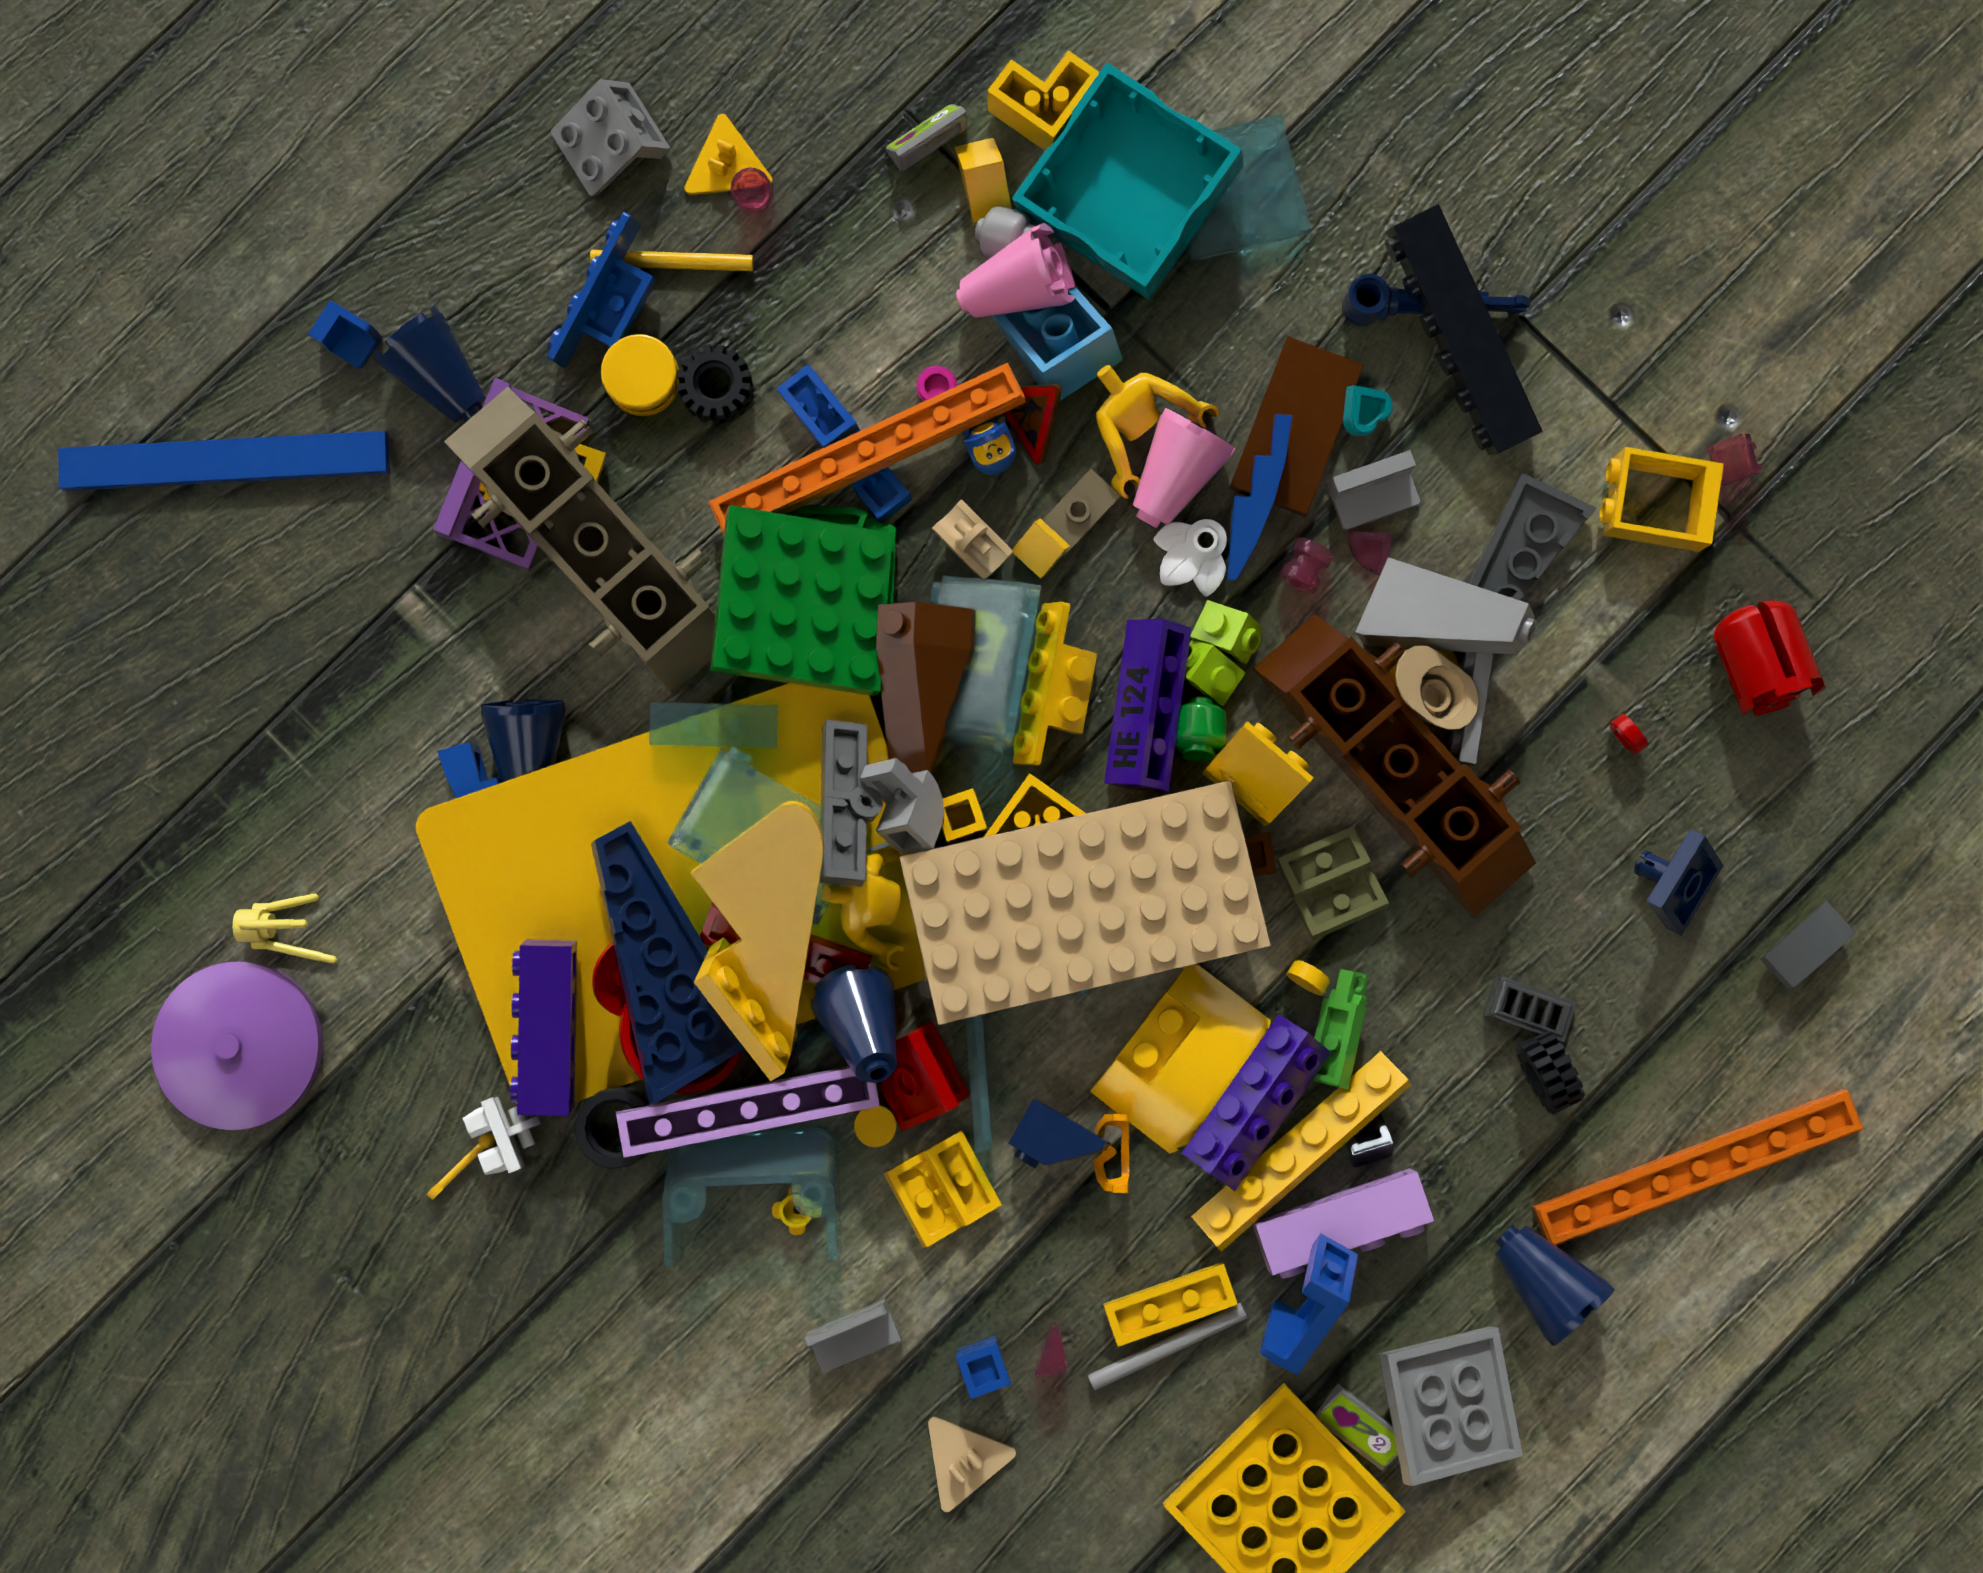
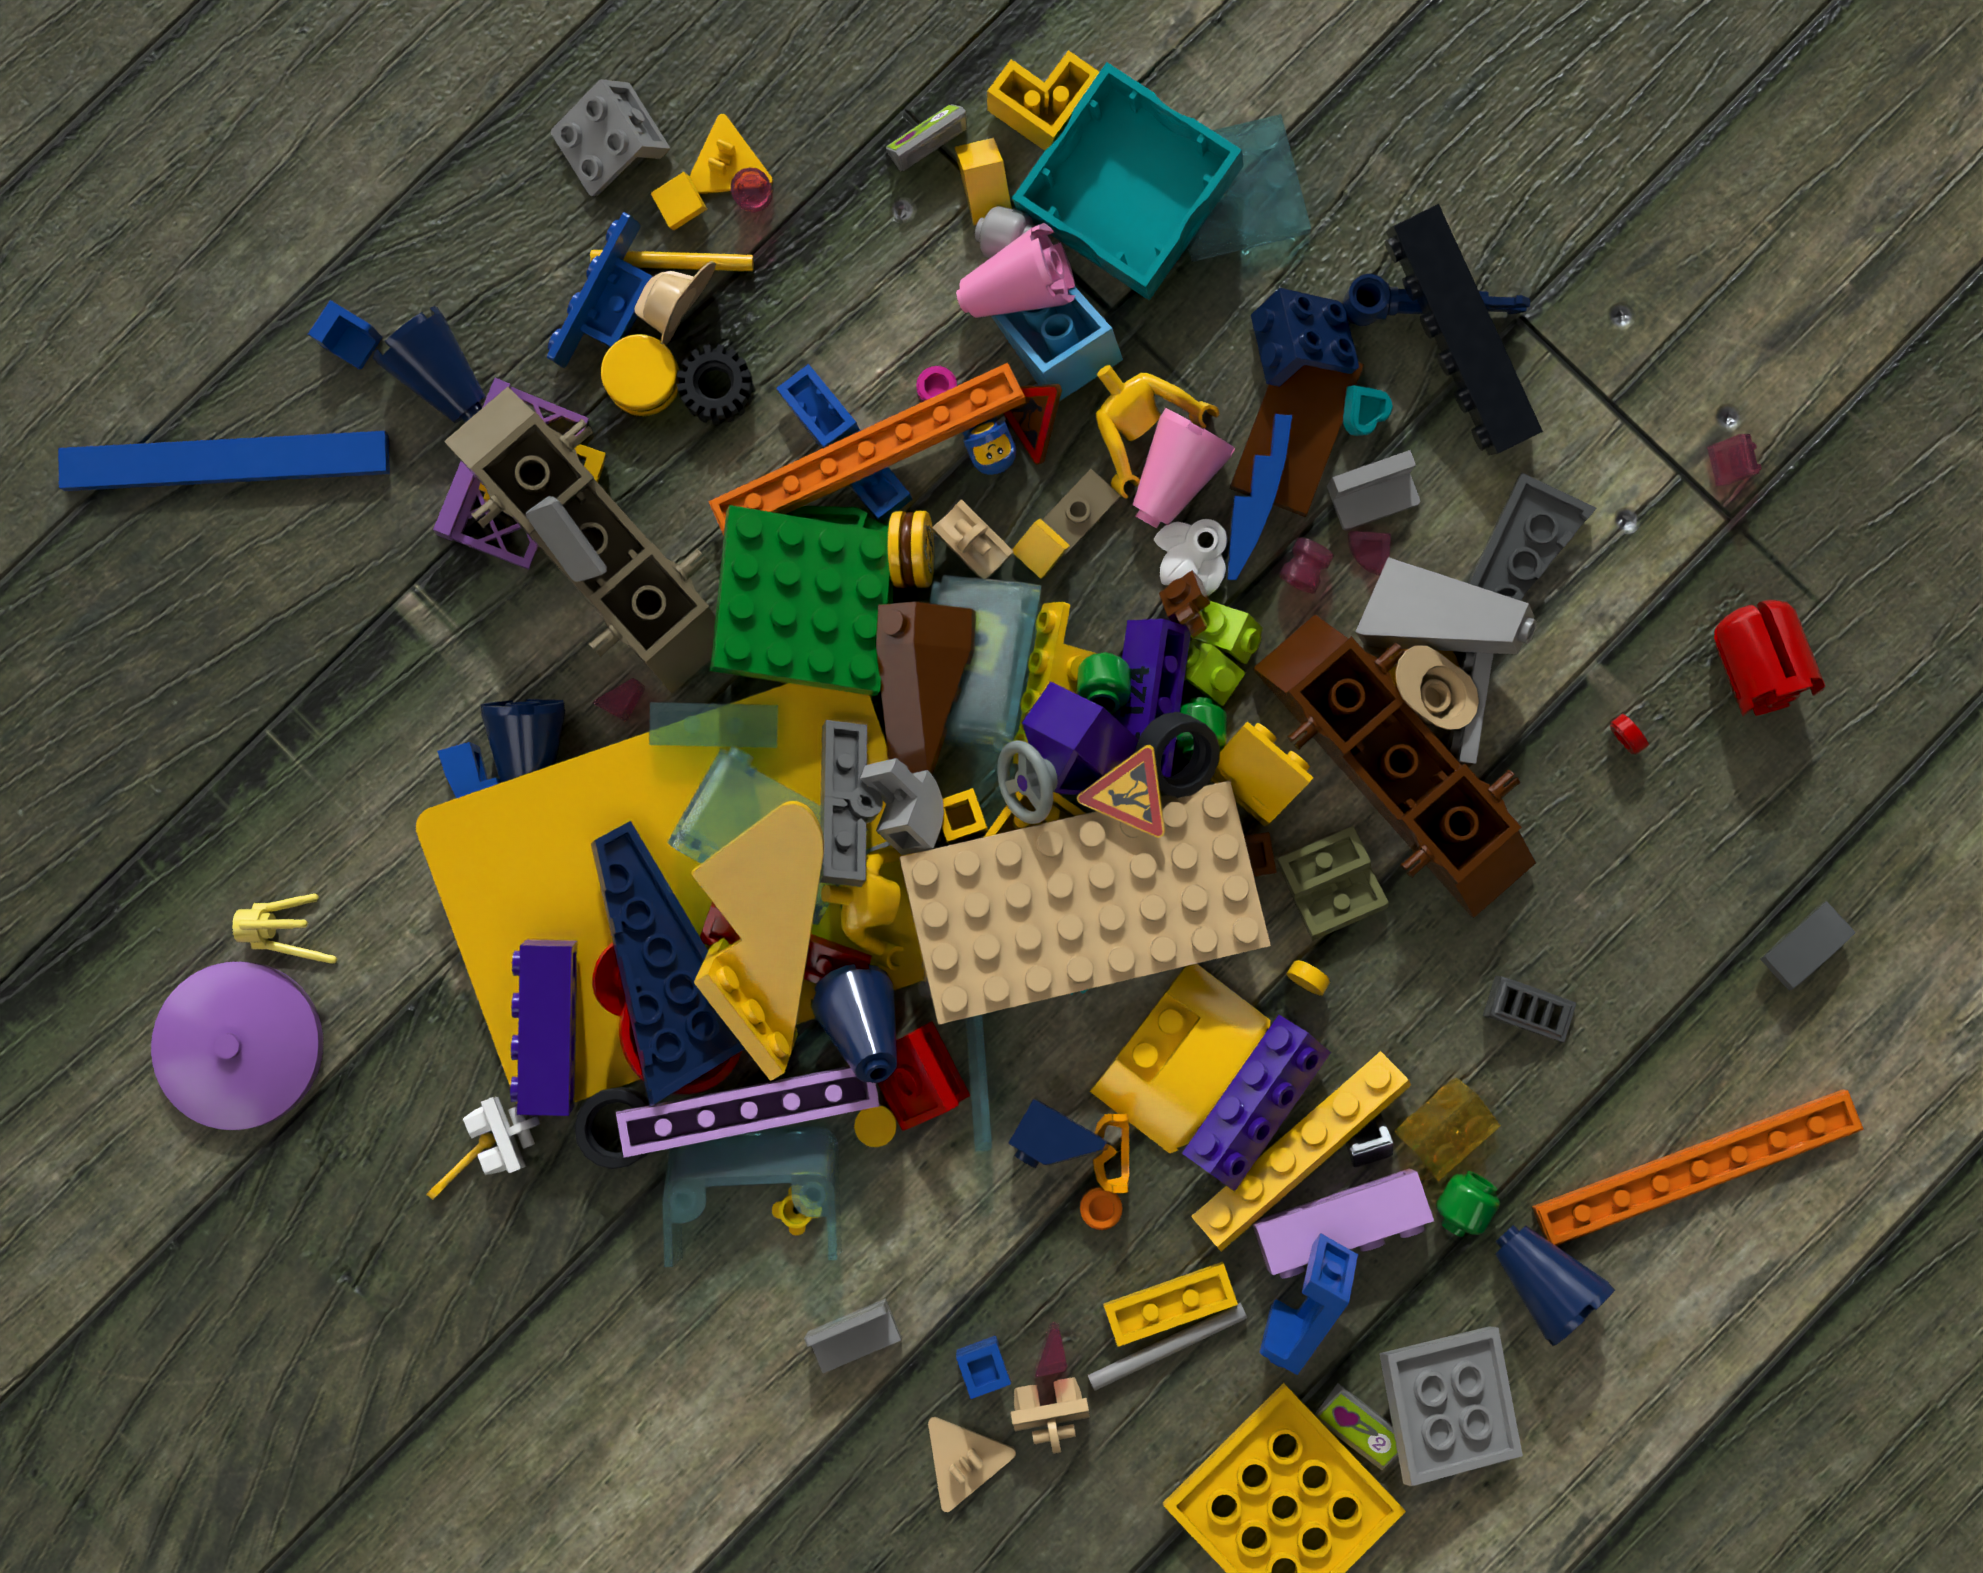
(565, 540): none -> light grey slope
(621, 700): none -> clear pink slope
(669, 298): none -> tan piece
(678, 201): none -> yellow tile
(911, 549): none -> yellow head
(942, 1189): yellow slope -> none
(1030, 1414): none -> tan hips
(1066, 751): none -> dark purple piece
(1100, 1208): none -> orange tile
(1105, 681): none -> green head
(1130, 793): none -> piece
(1185, 600): none -> reddish brown plate
(1203, 759): none -> black tyre
(1301, 331): none -> dark blue bracket
(1341, 1028): bright green hinge -> none
(1447, 1128): none -> clear yellow bracket
(1467, 1204): none -> green head
(1550, 1072): black tyre -> none
(1681, 881): dark blue tile -> none
(1702, 506): yellow window -> none

